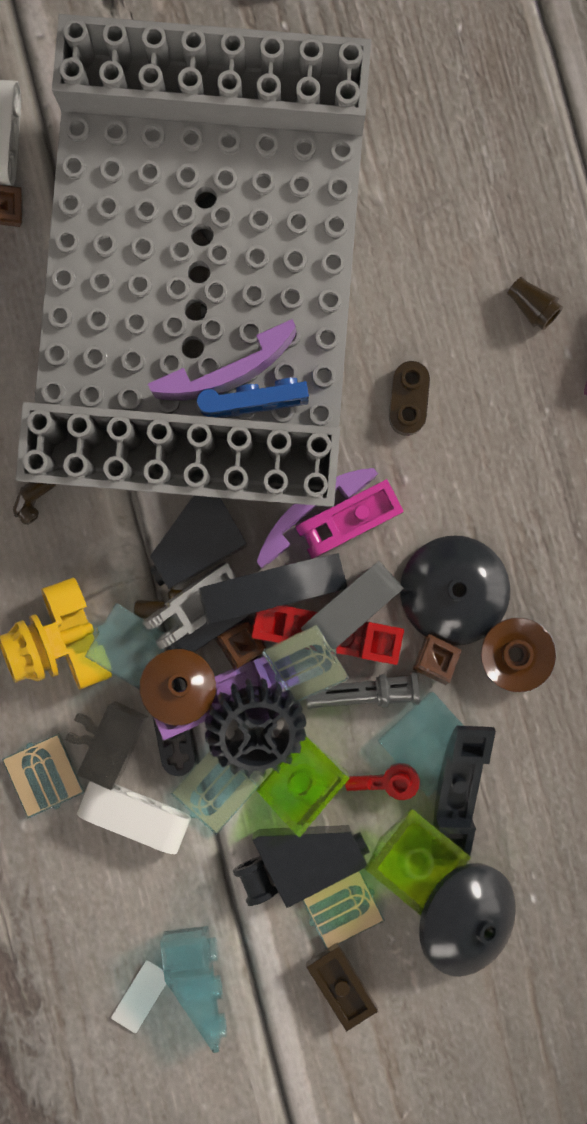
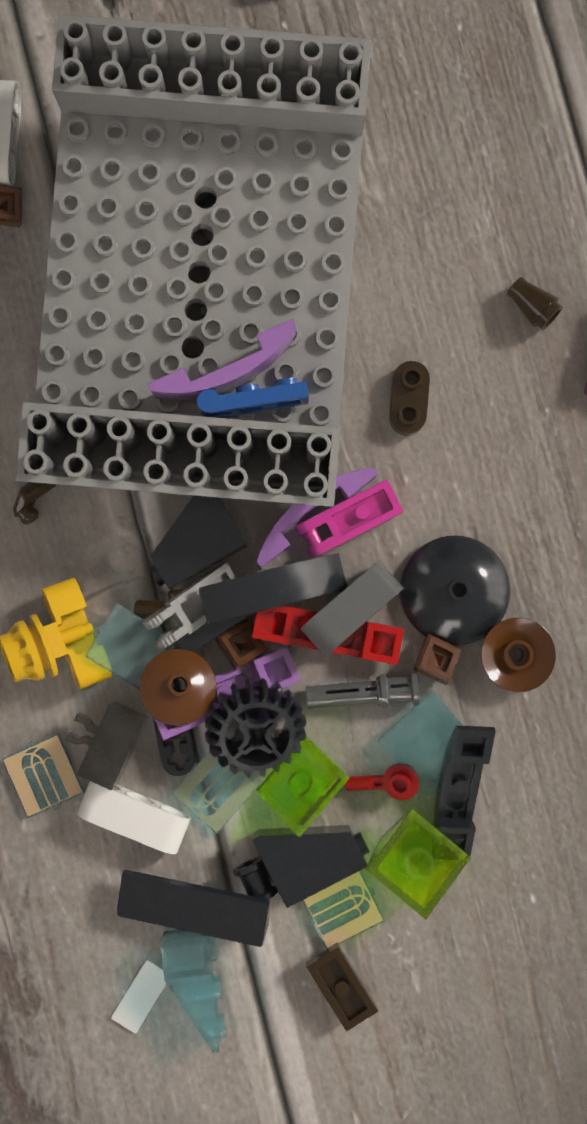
(193, 908): none -> black slope
(305, 664): clear light blue piece -> none
(467, 919): black dish -> none

